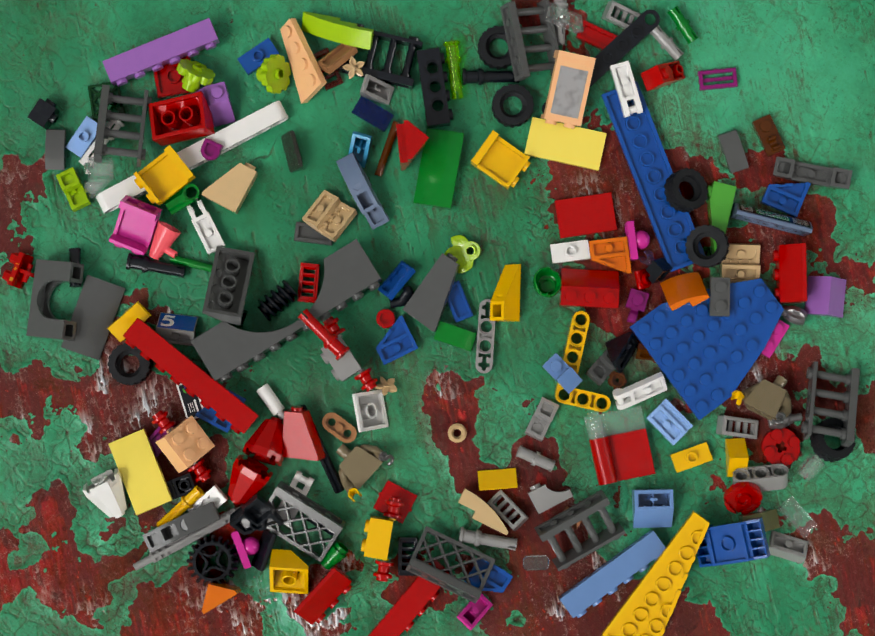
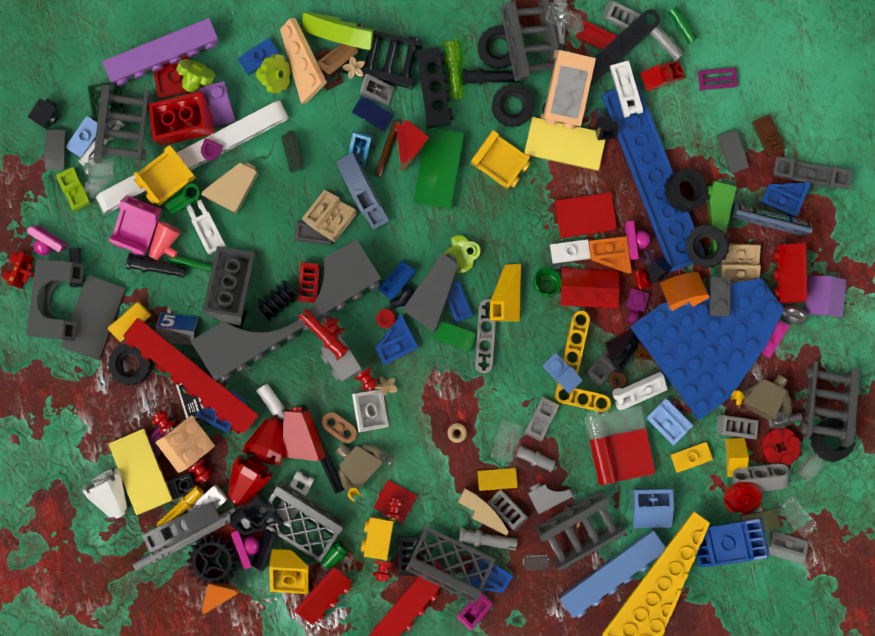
(45, 241): none -> dark pink tile
(507, 441): none -> clear slope
(605, 127): none -> black piece

